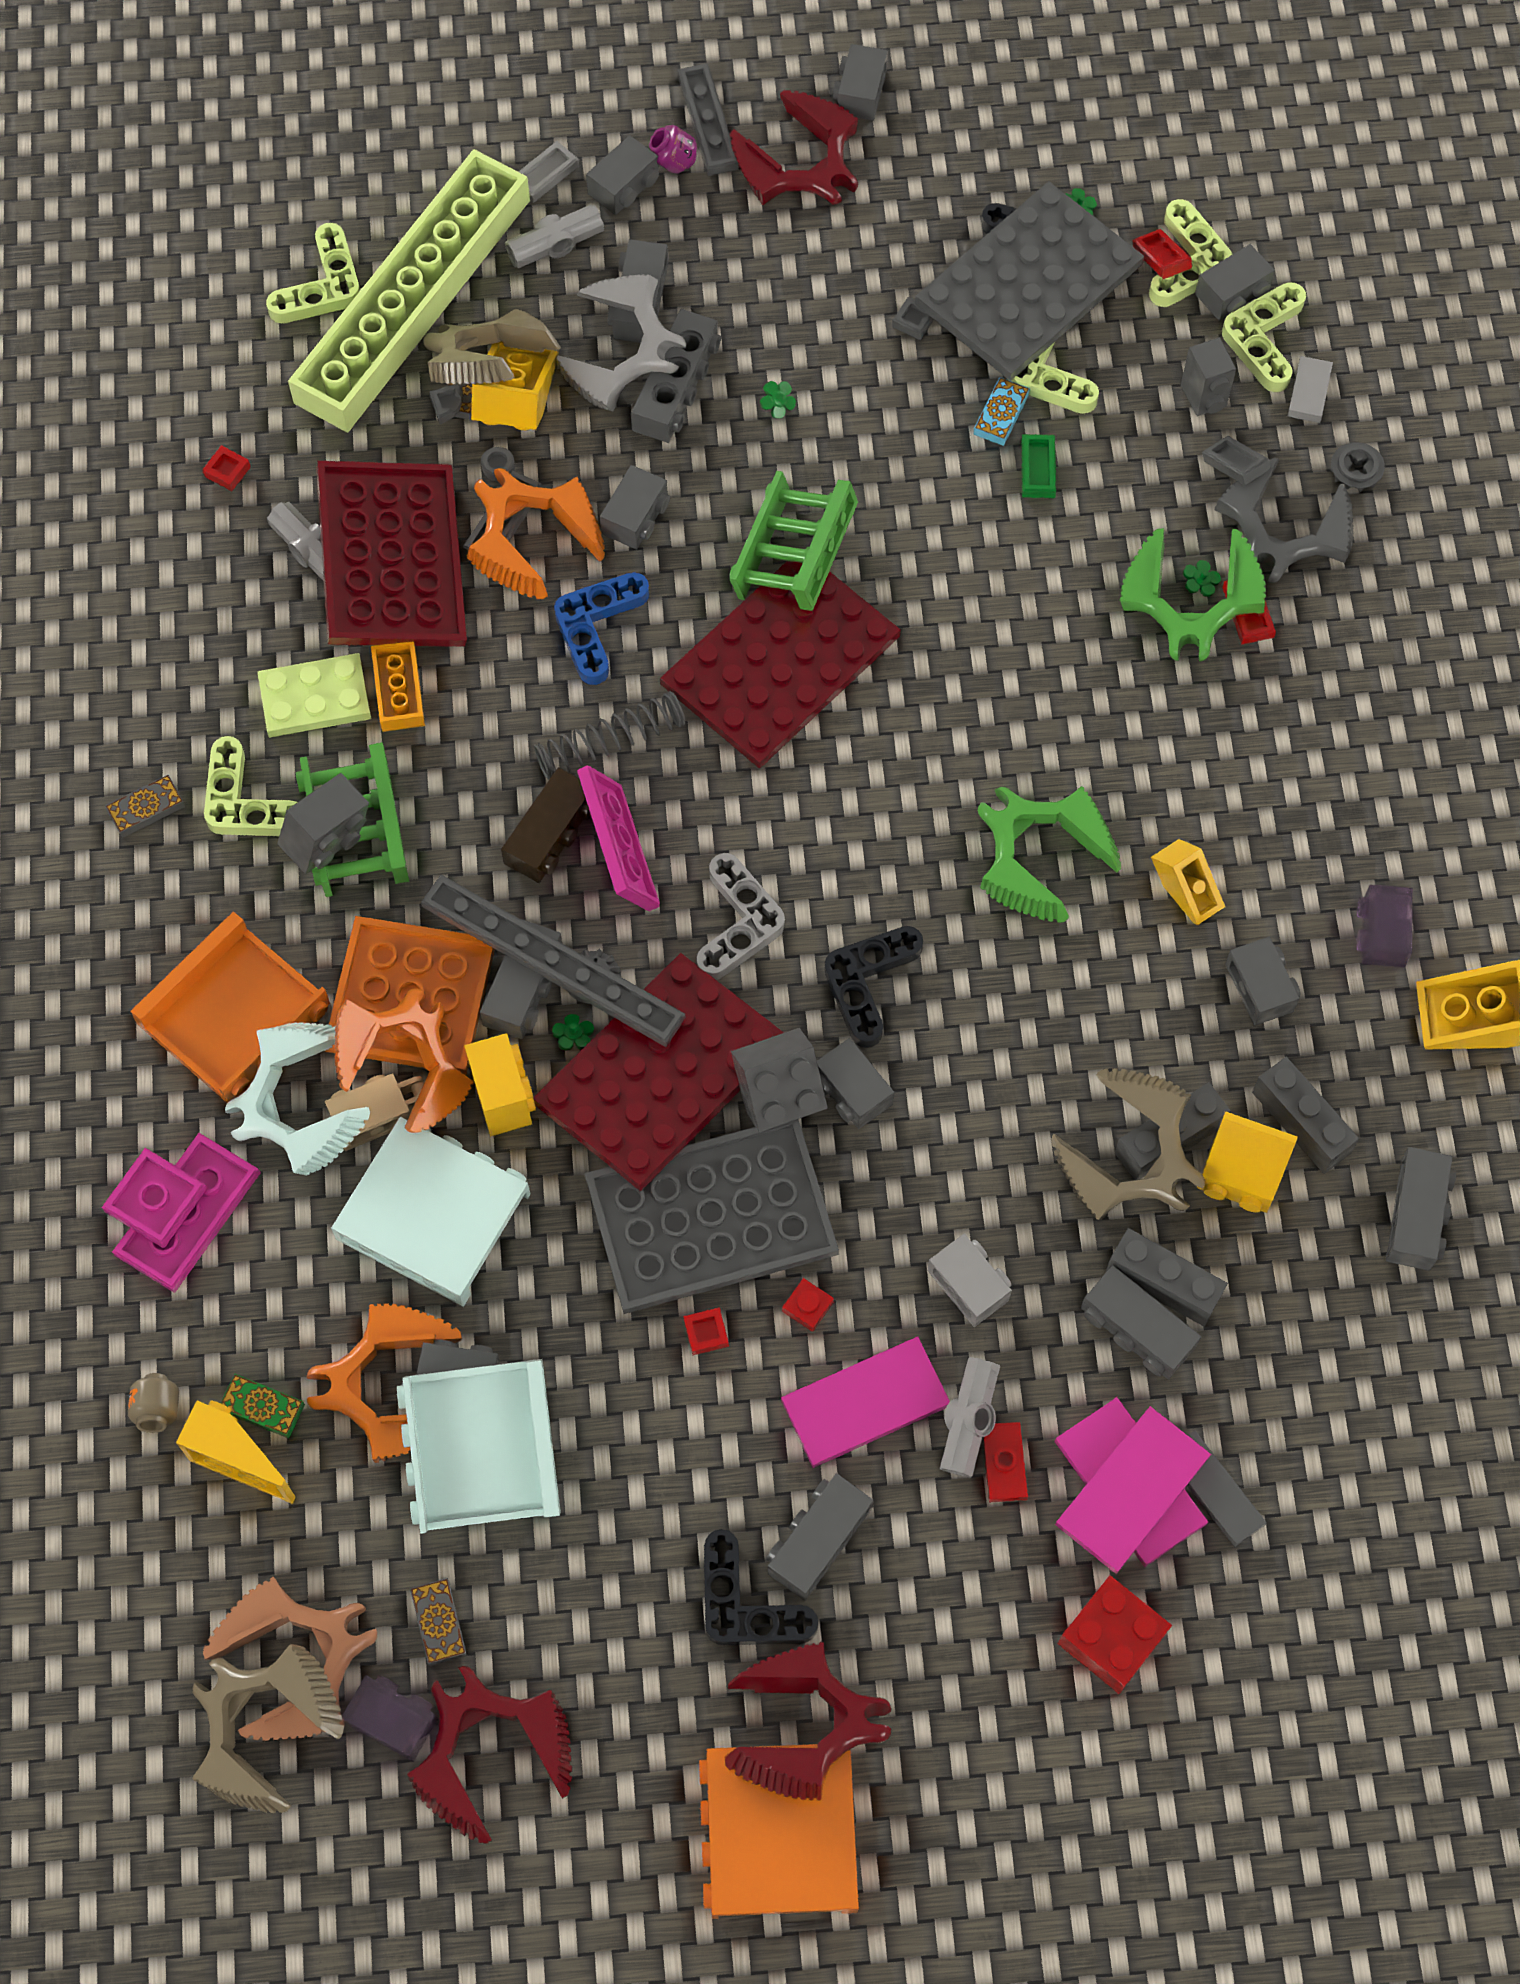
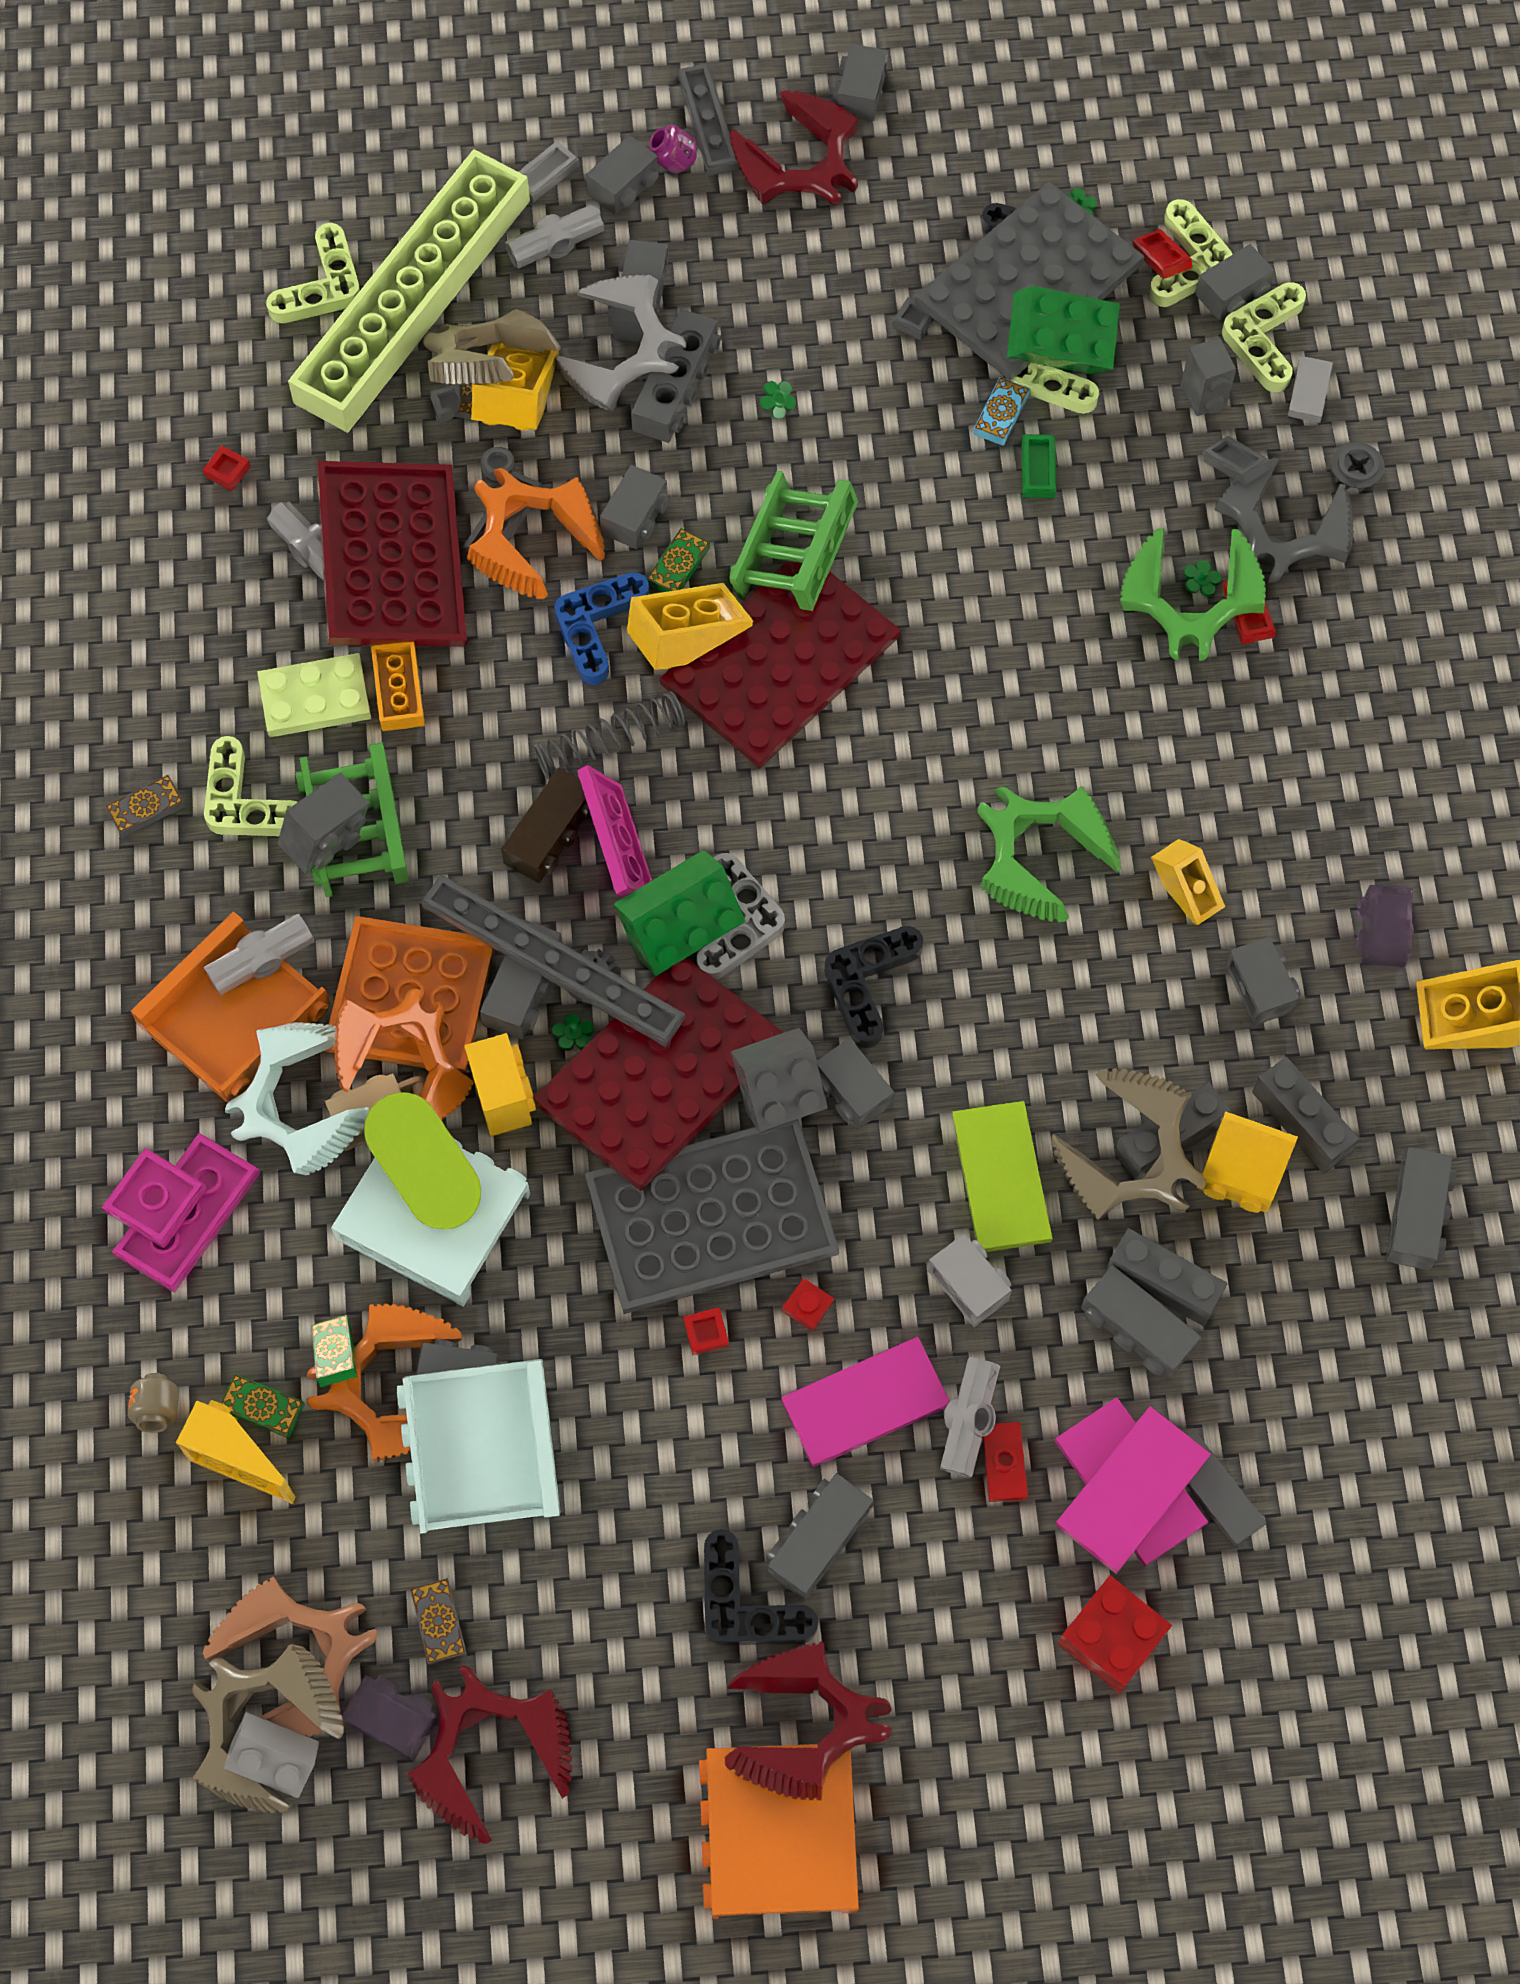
(259, 954): none -> light grey piece
(271, 1755): none -> light grey brick
(333, 1351): none -> tile
(422, 1160): none -> lime tile
(678, 562): none -> tile
(679, 912): none -> green brick
(684, 623): none -> yellow slope
(1001, 1176): none -> lime tile
(1063, 330): none -> green brick

